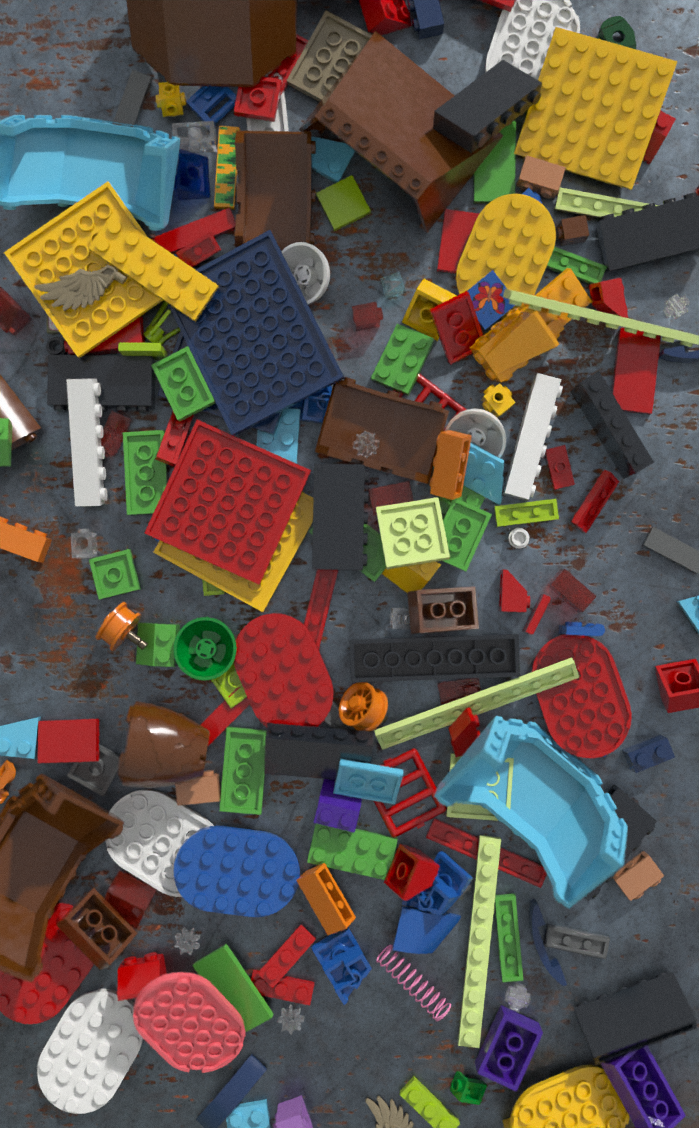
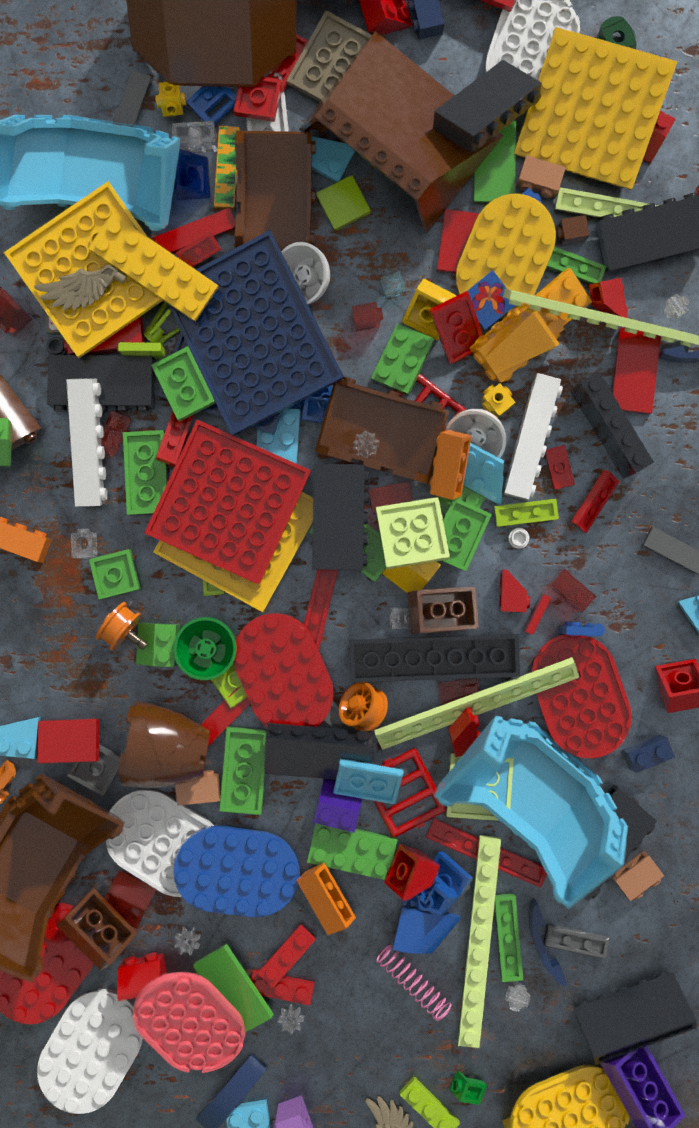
(342, 962): blue slope -> none
(508, 1048): dark purple brick -> none

